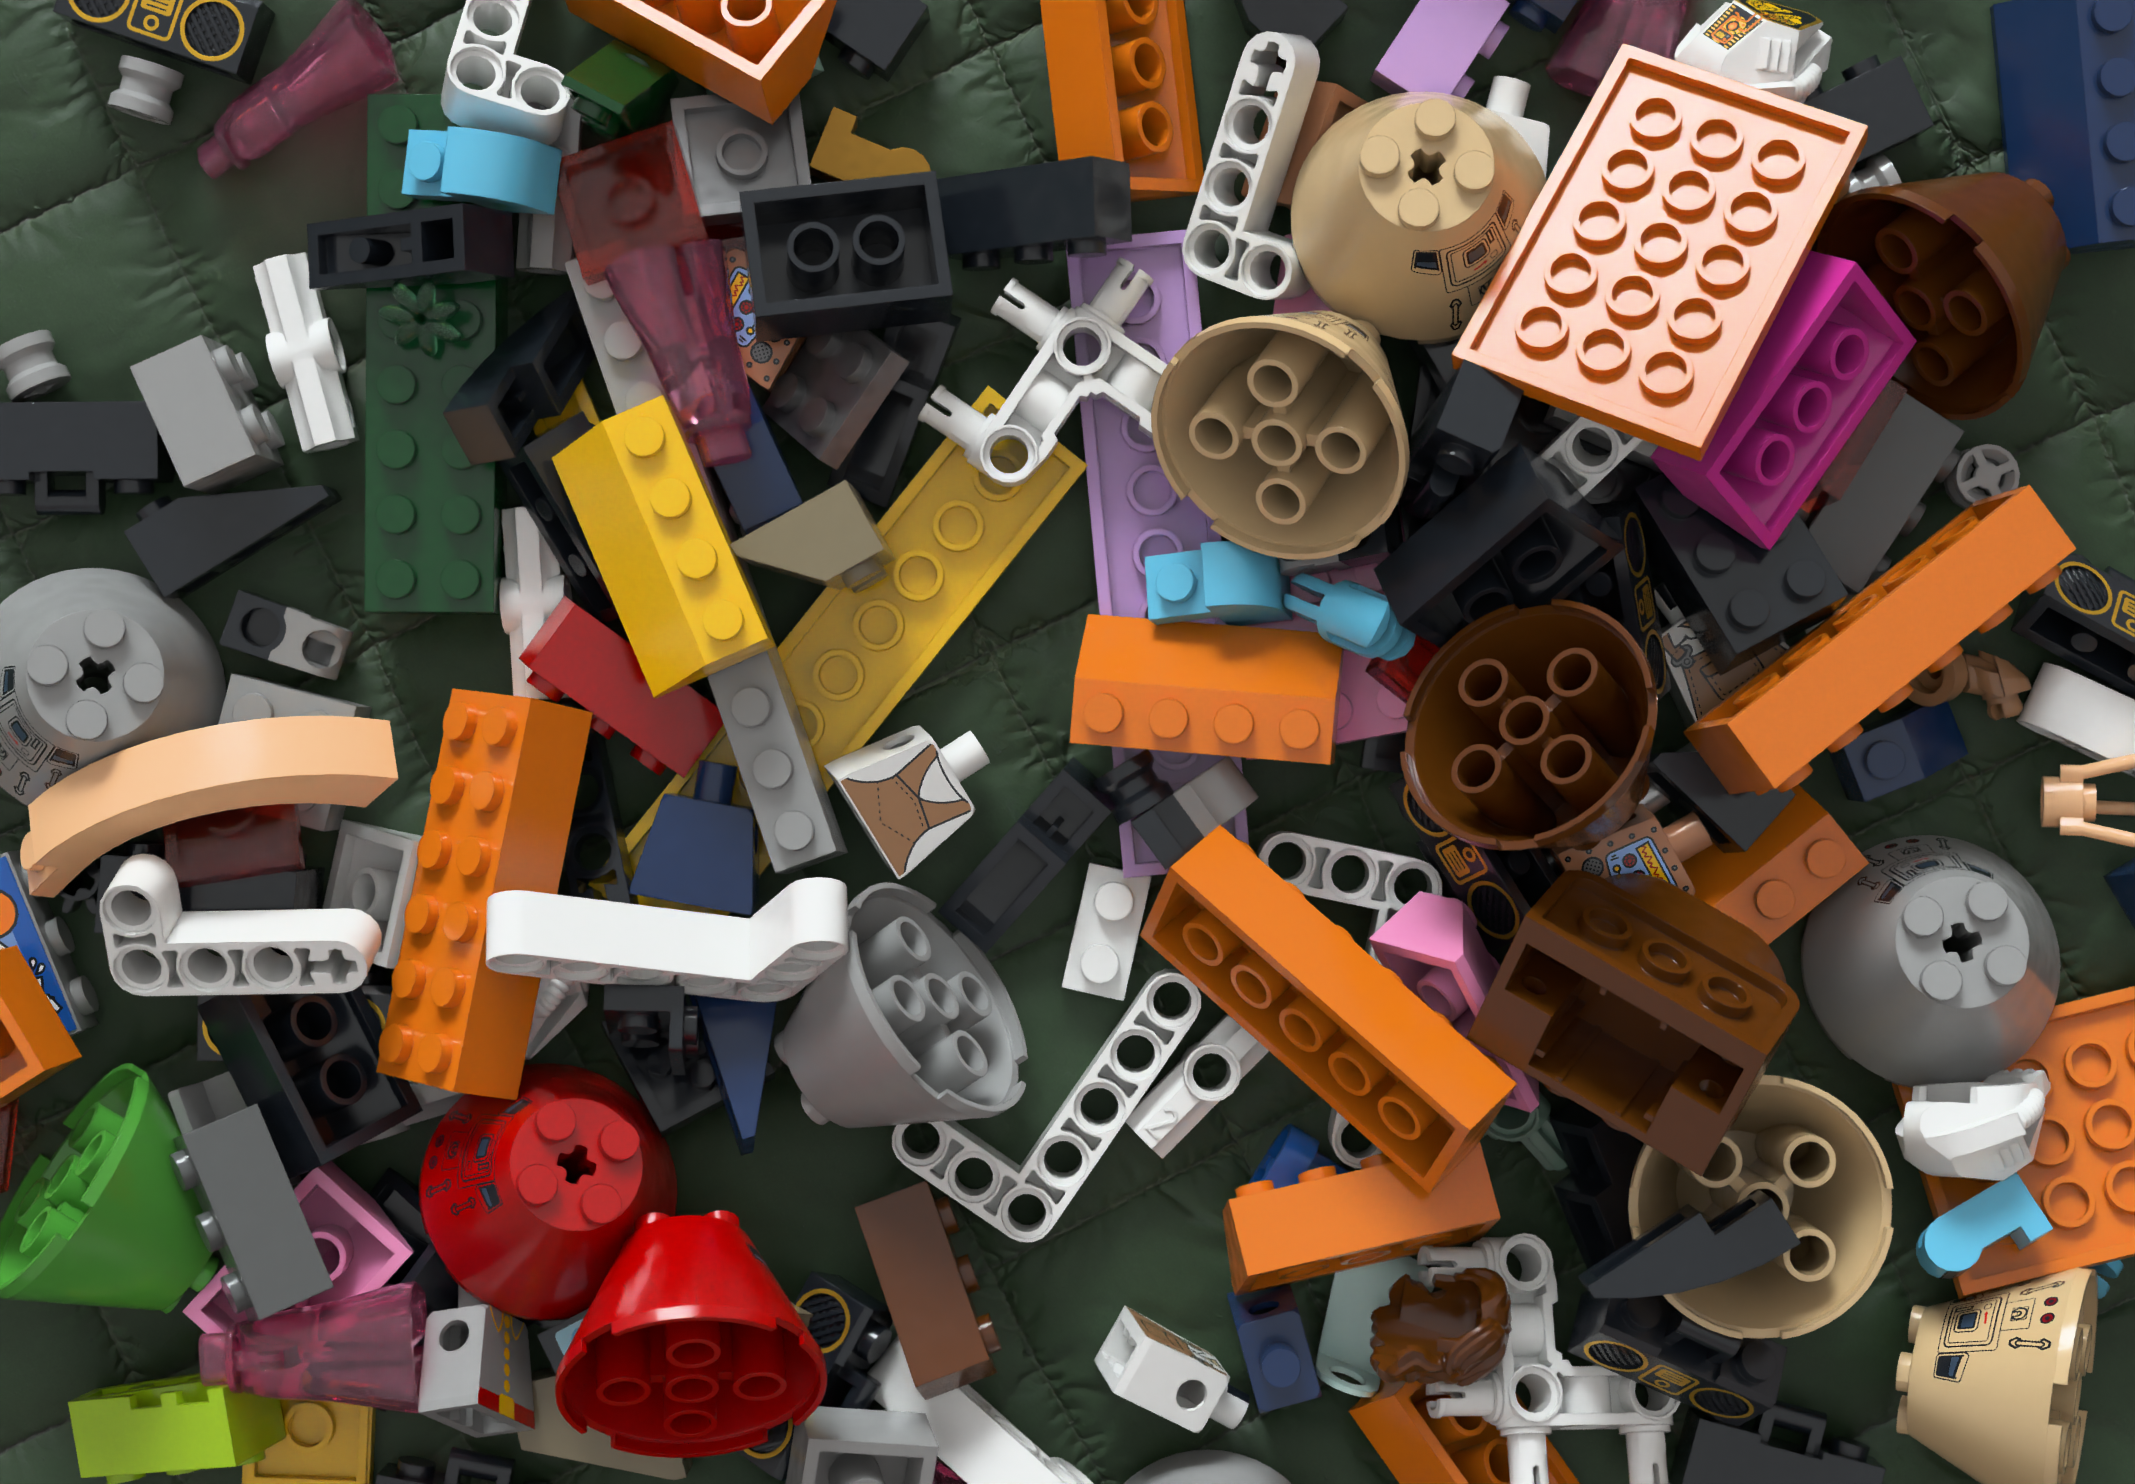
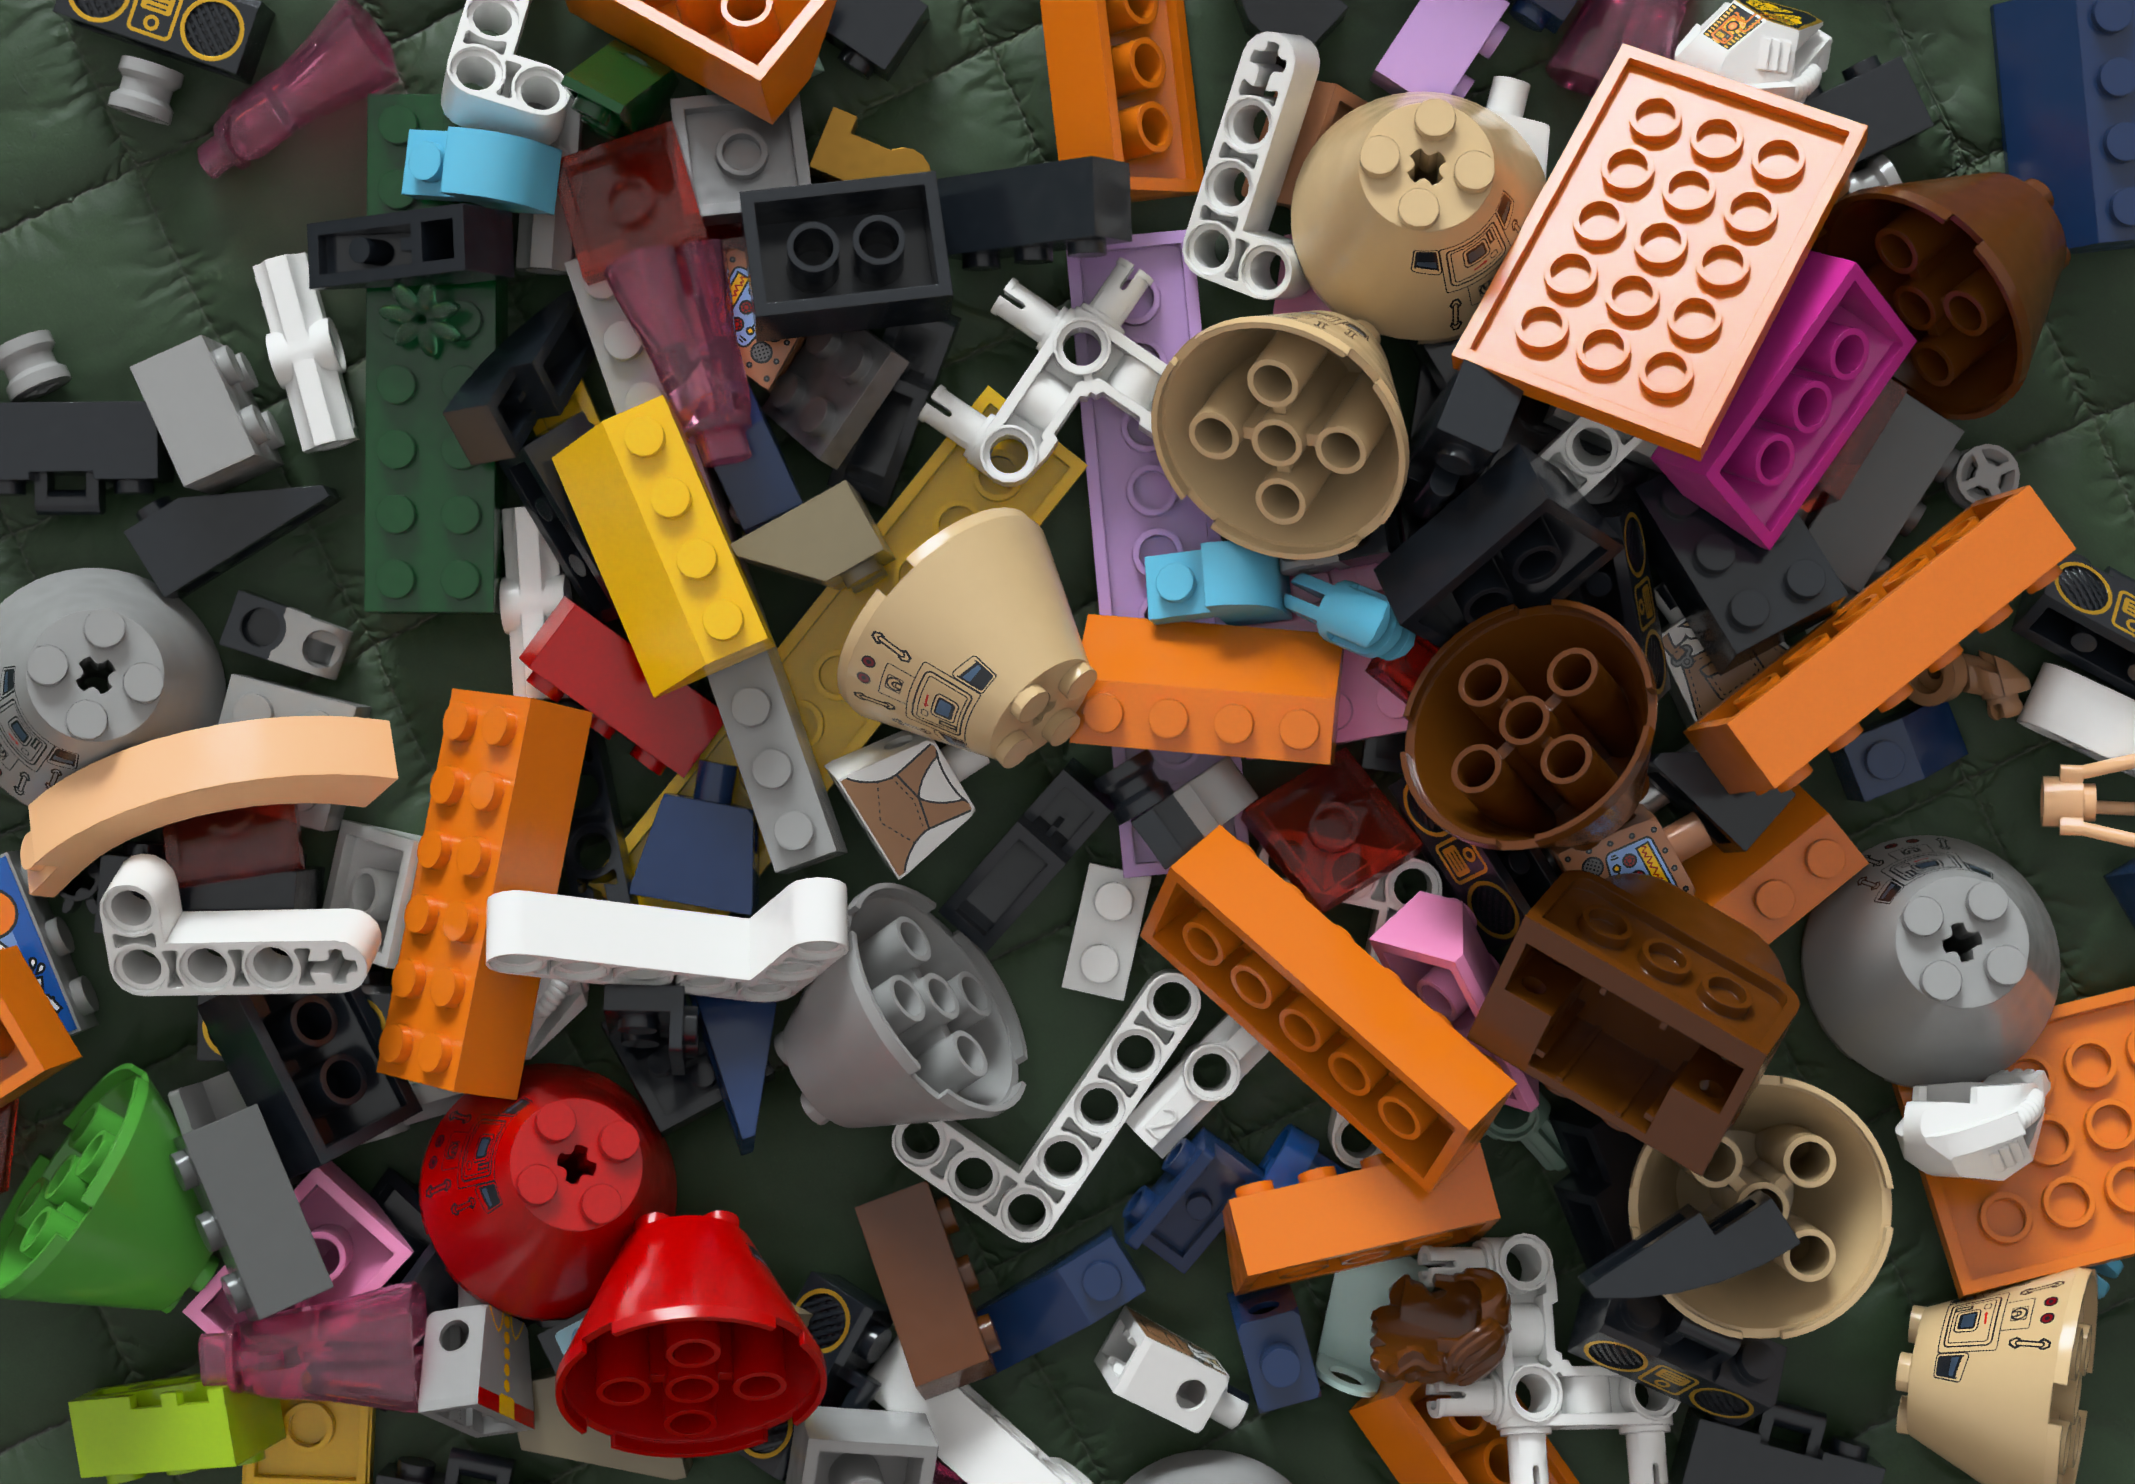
(972, 643): none -> tan cone
(1063, 1297): none -> dark blue slope
(1187, 1202): none -> dark blue bracket
(1331, 831): none -> clear red tile
(1960, 1235): medium azure leg -> none

